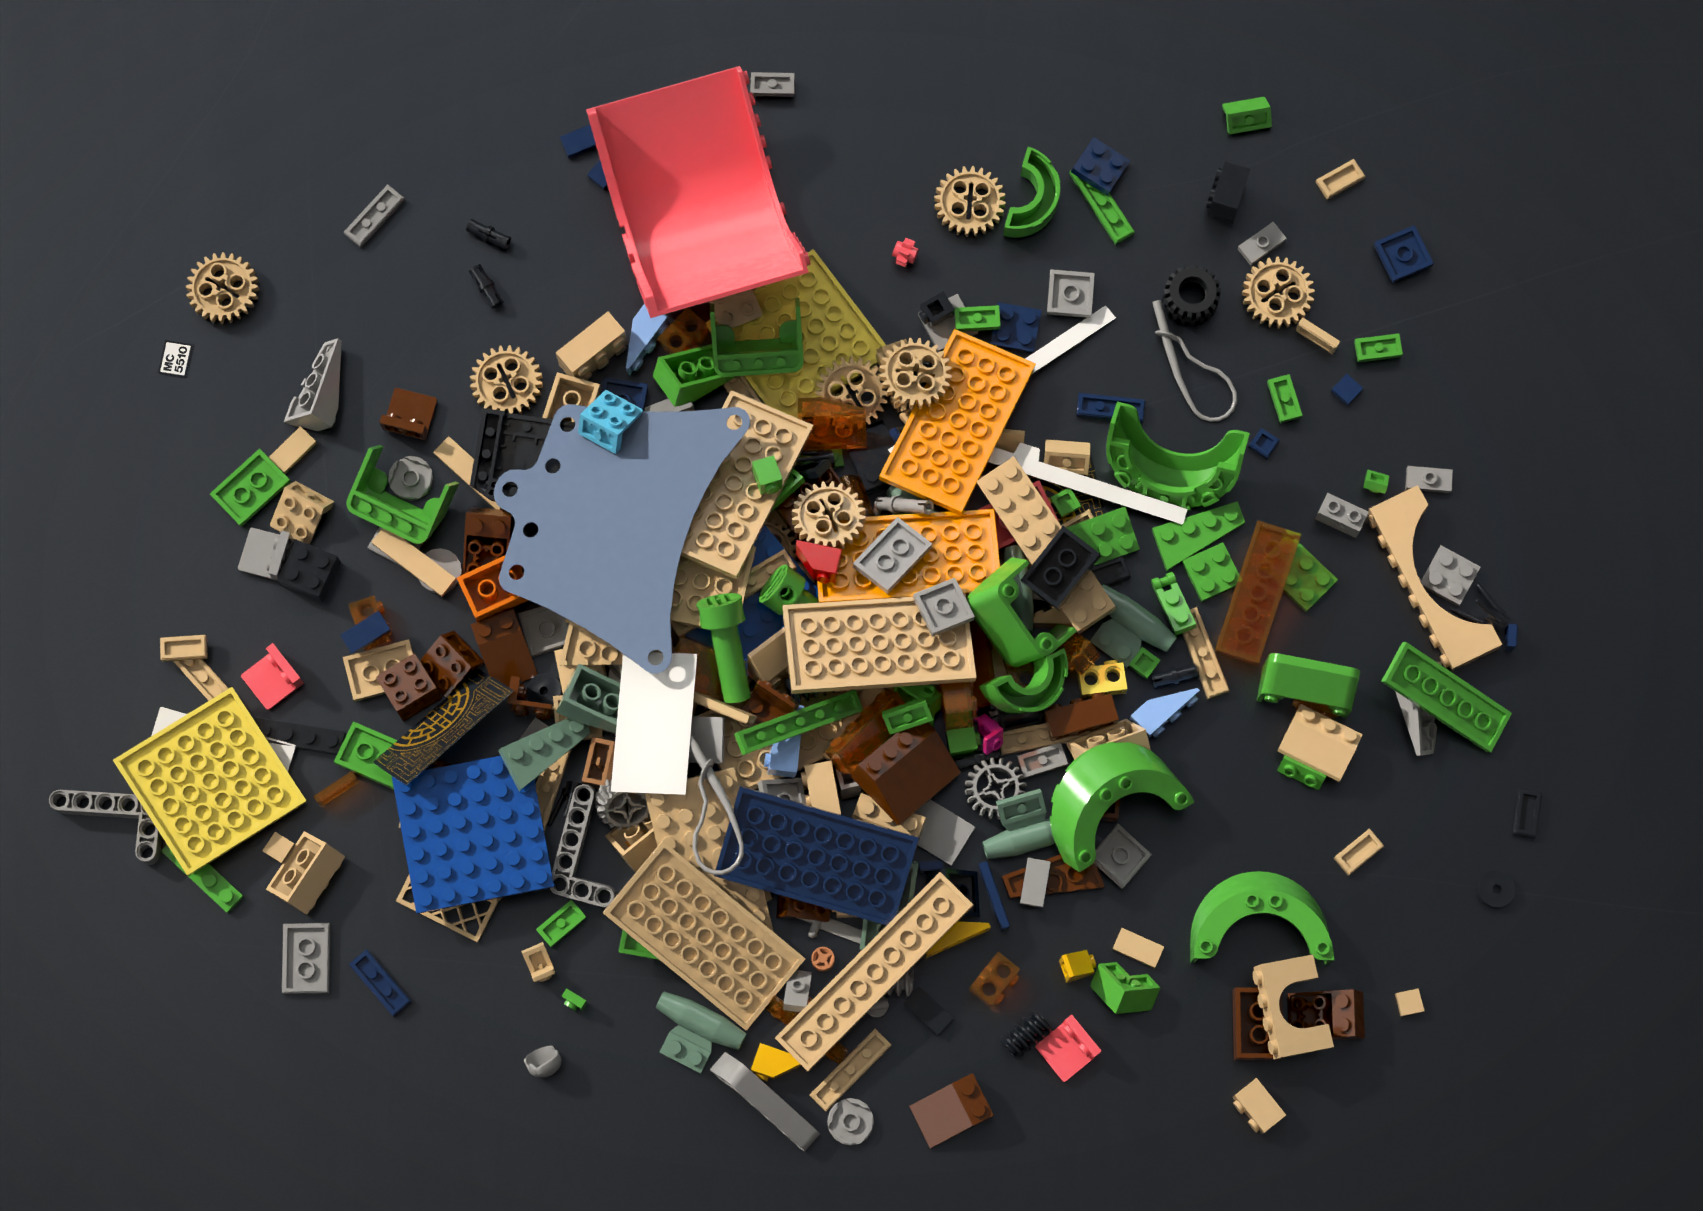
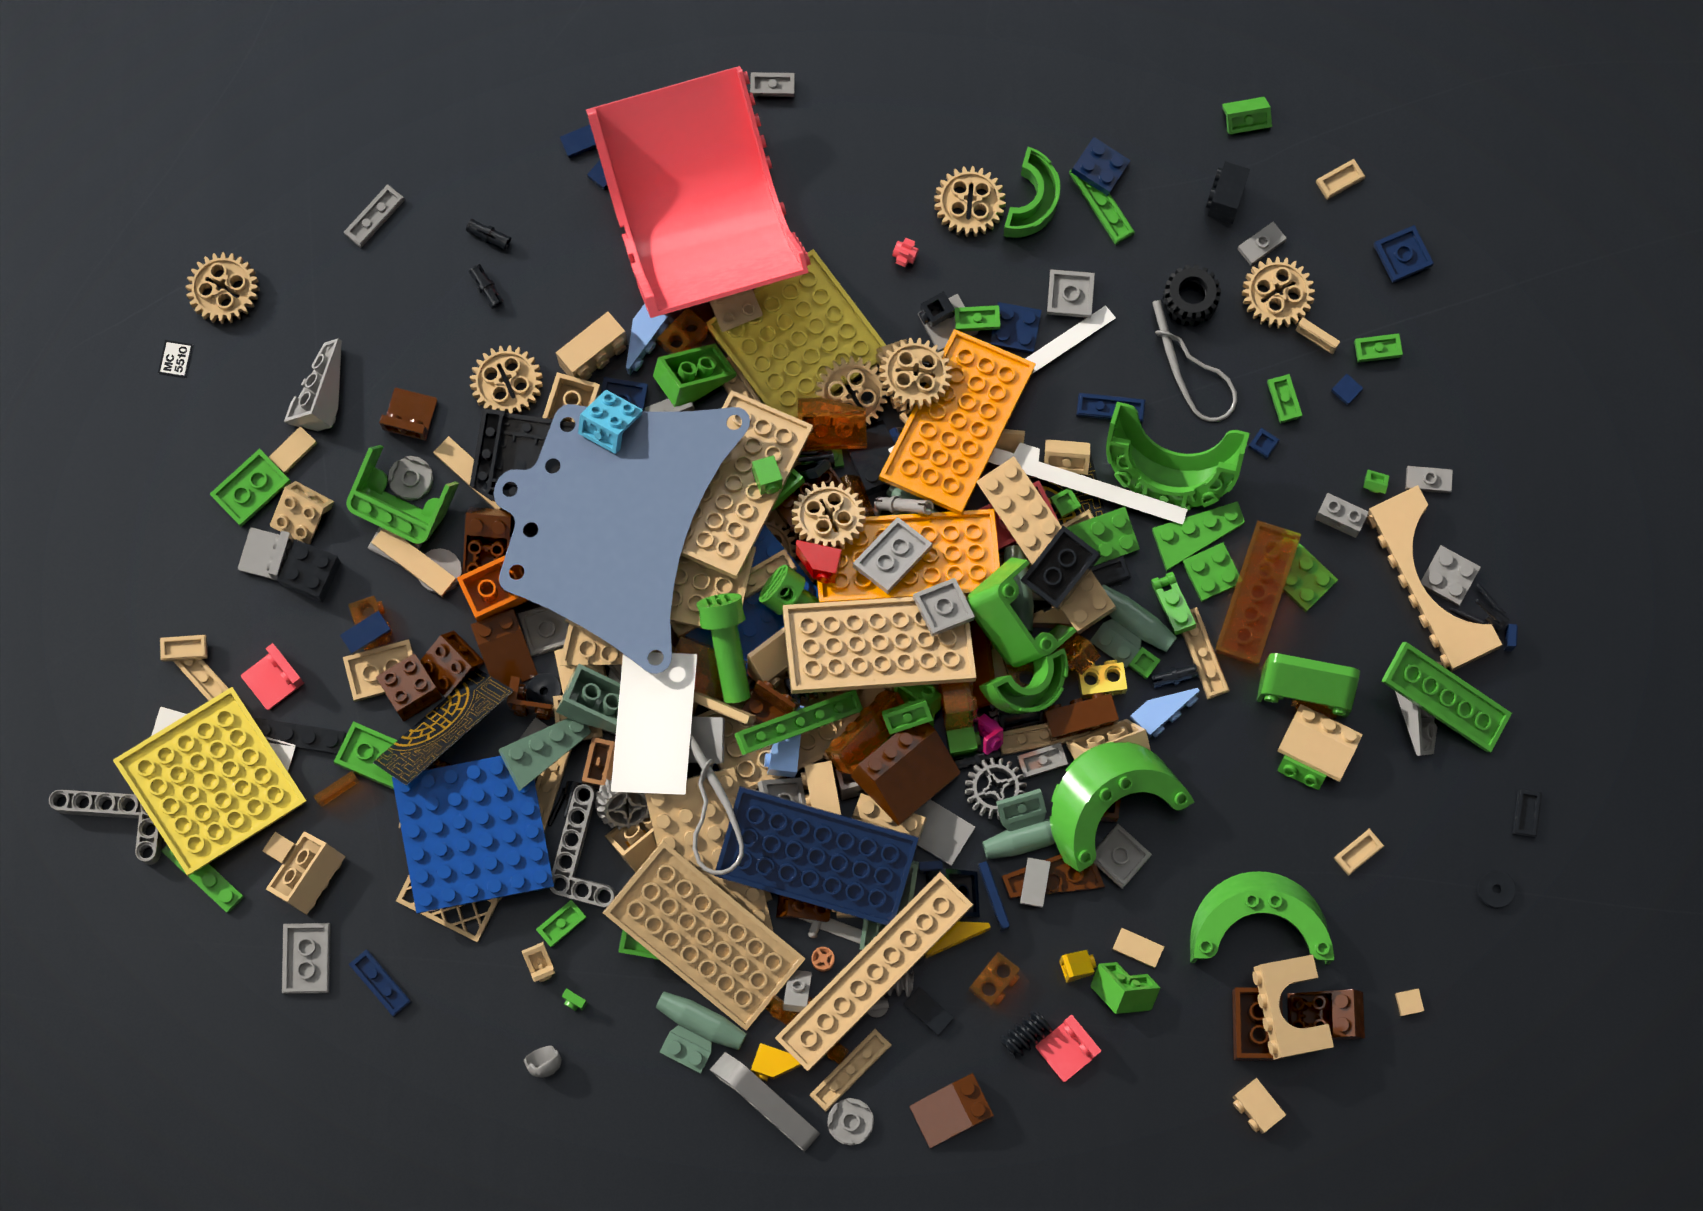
(757, 356): bright green windscreen -> none

